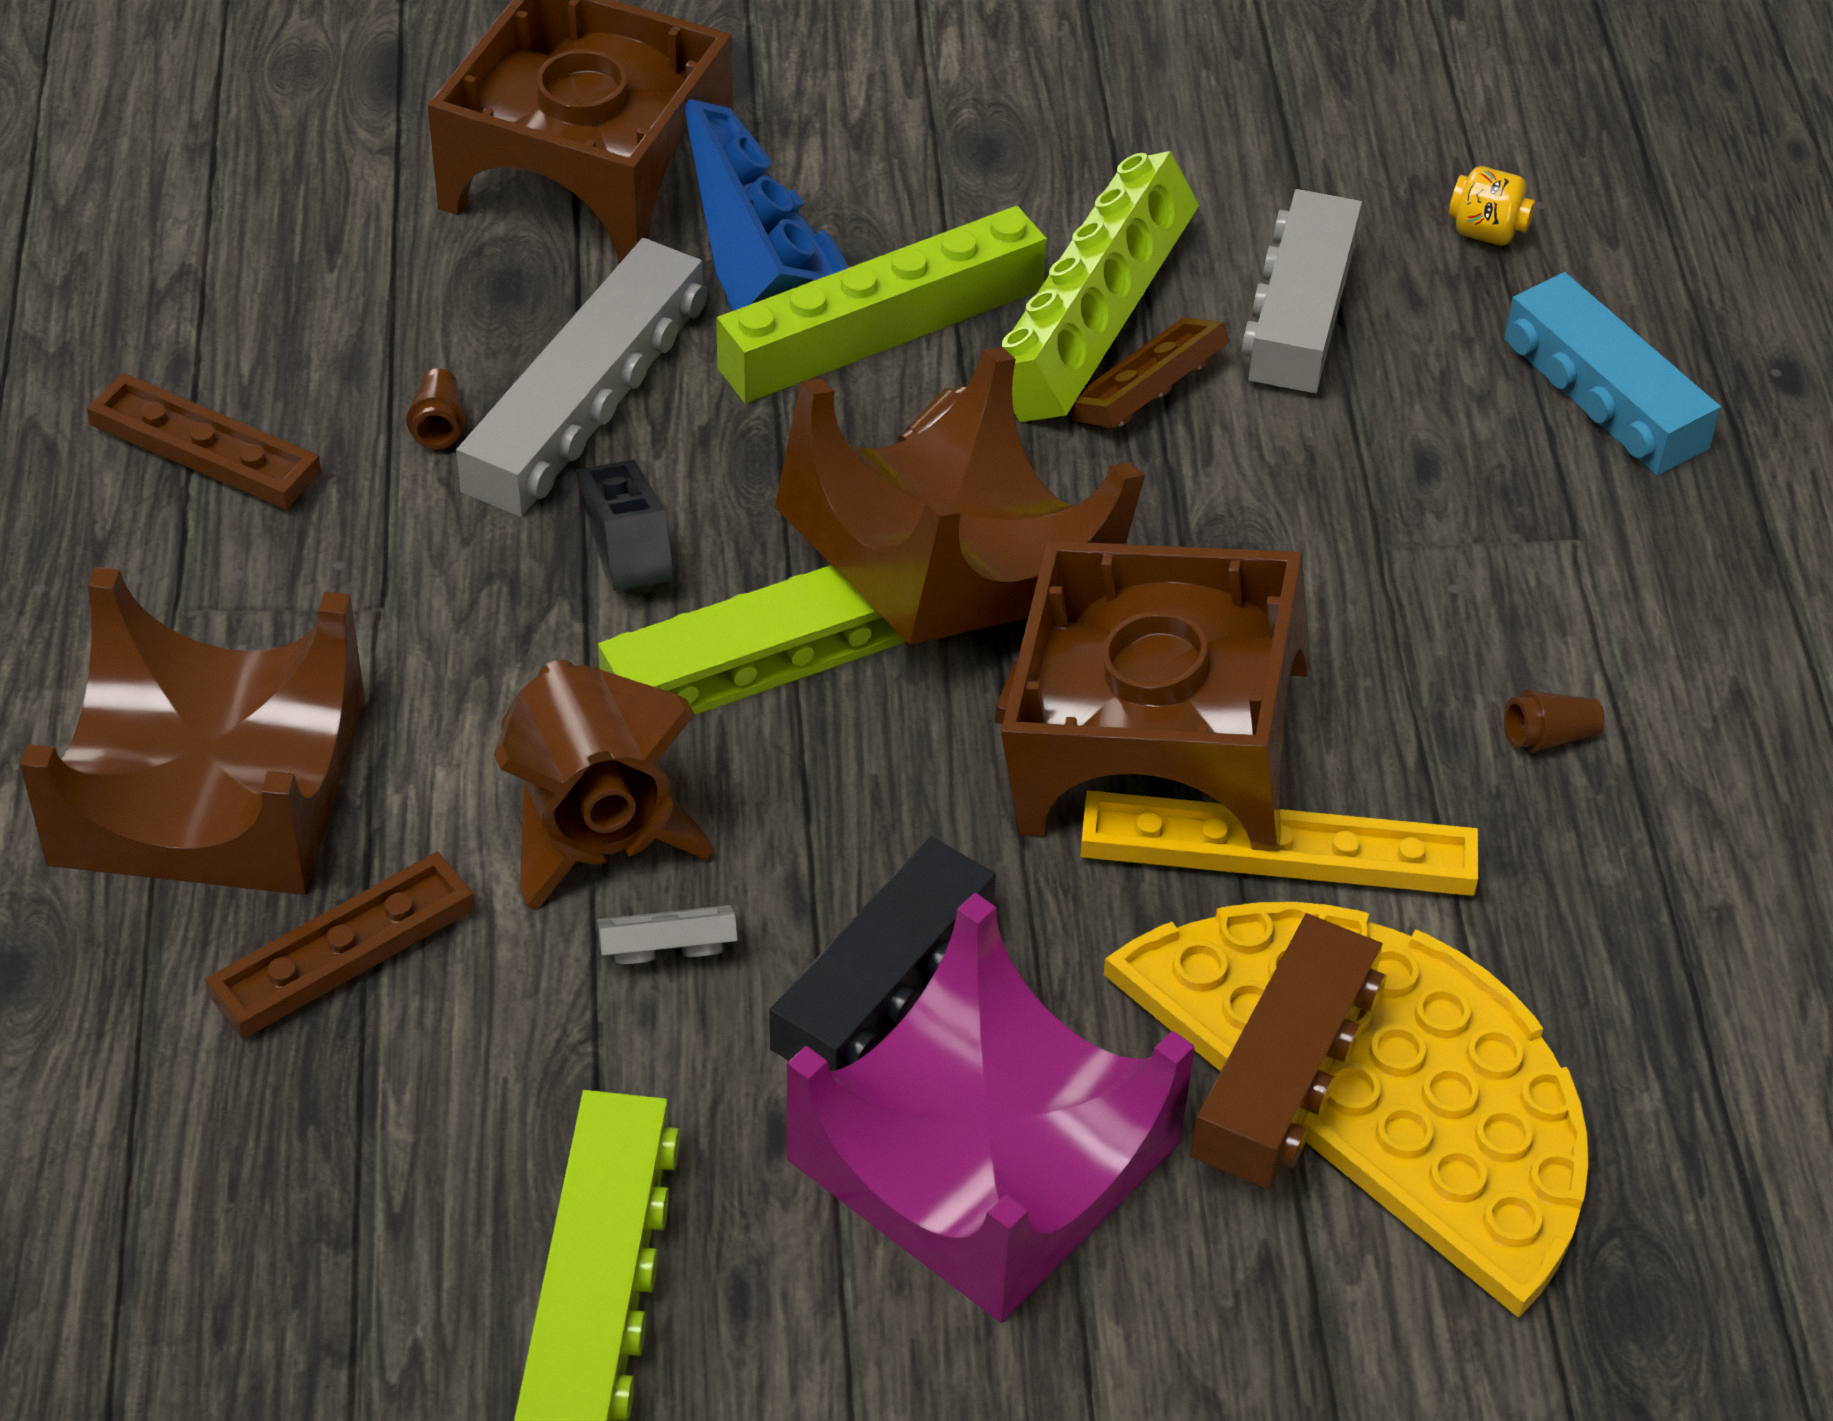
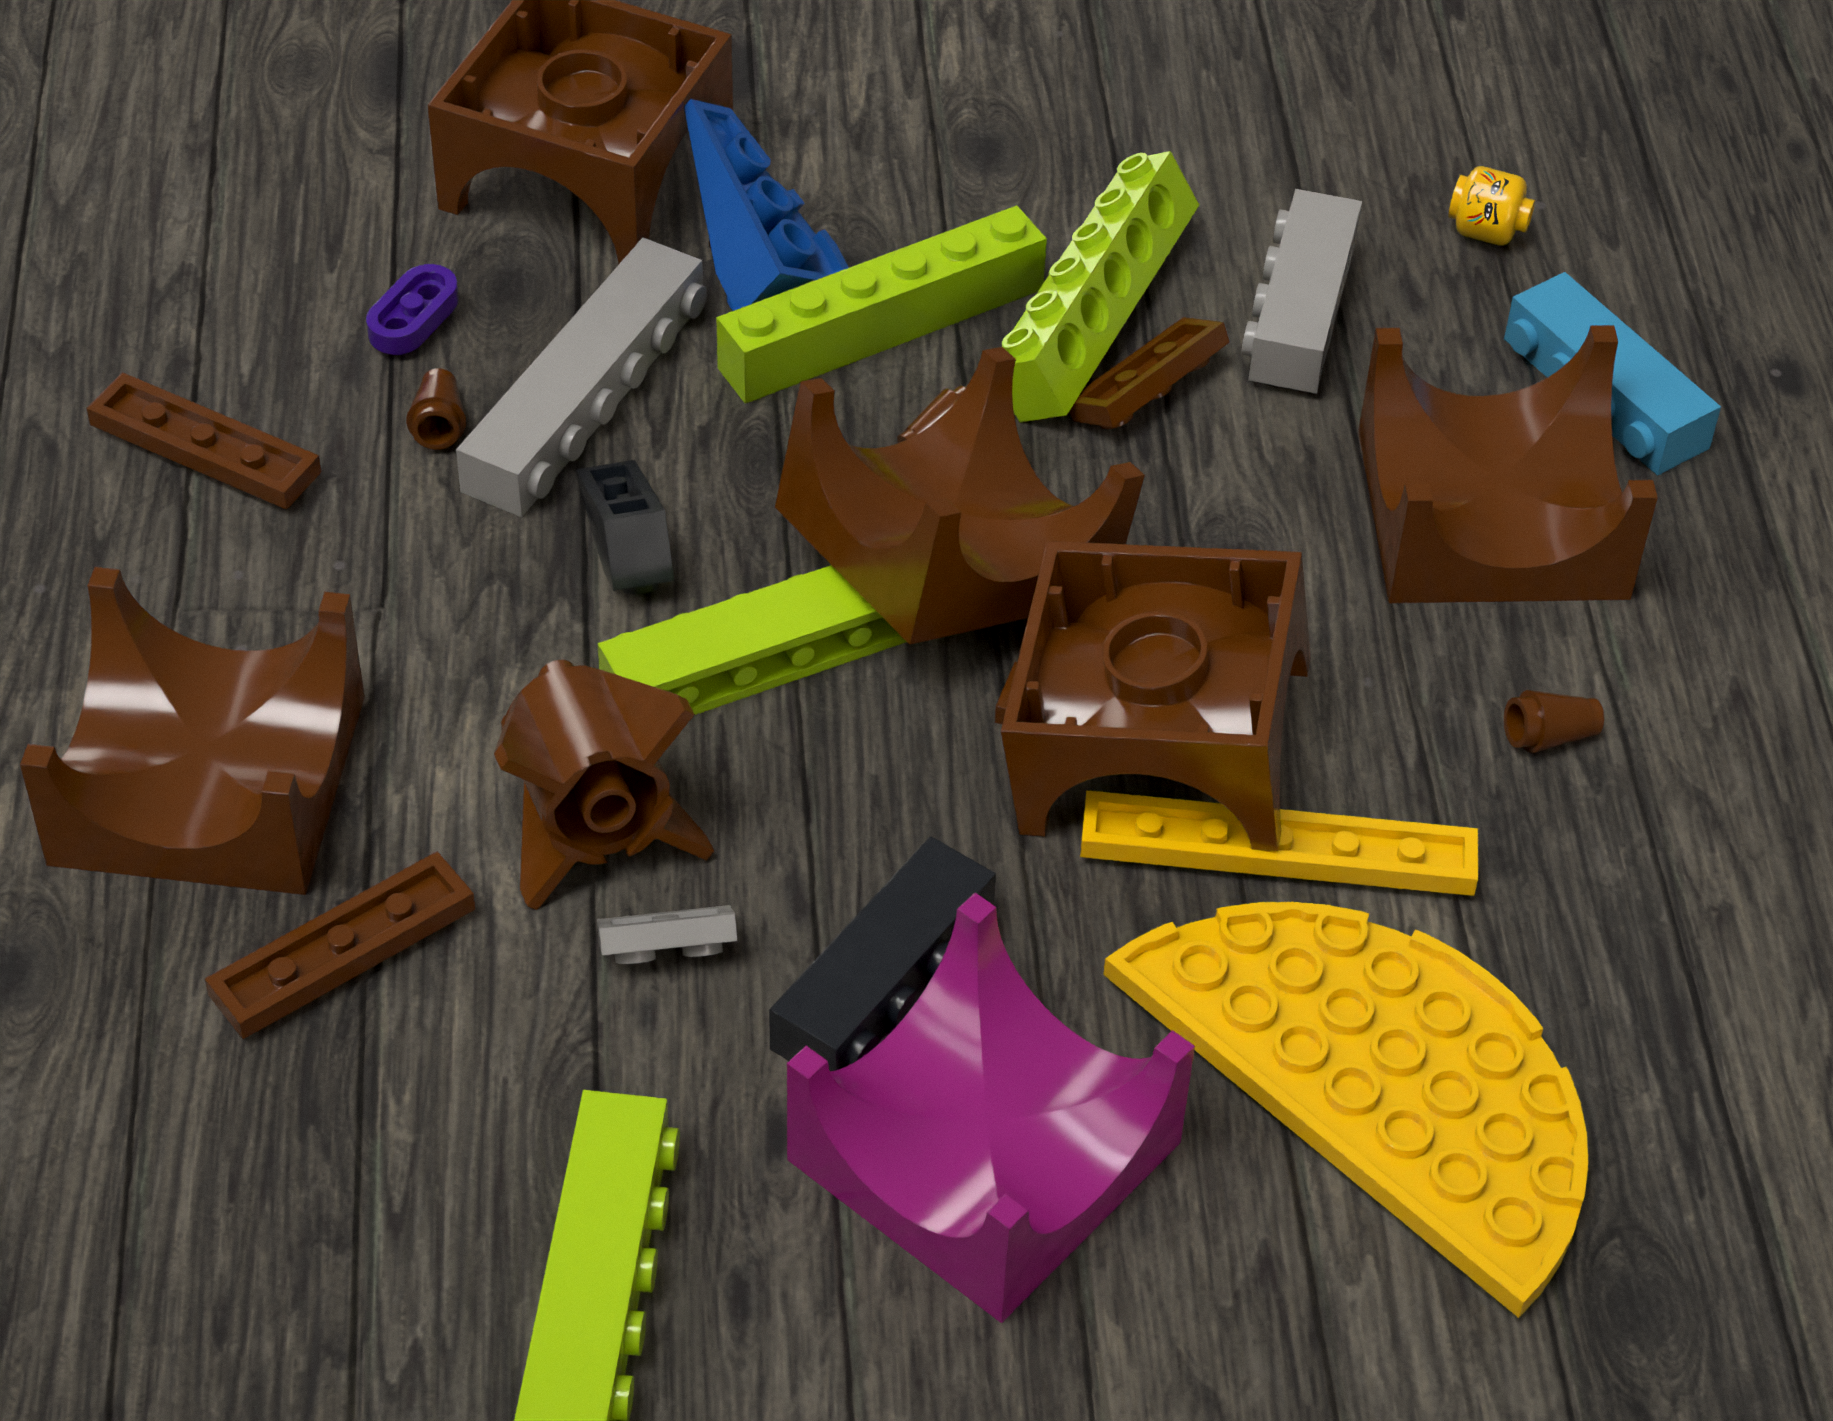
(412, 309): none -> dark purple plate
(1287, 1051): reddish brown brick -> none
(1502, 488): none -> reddish brown piece

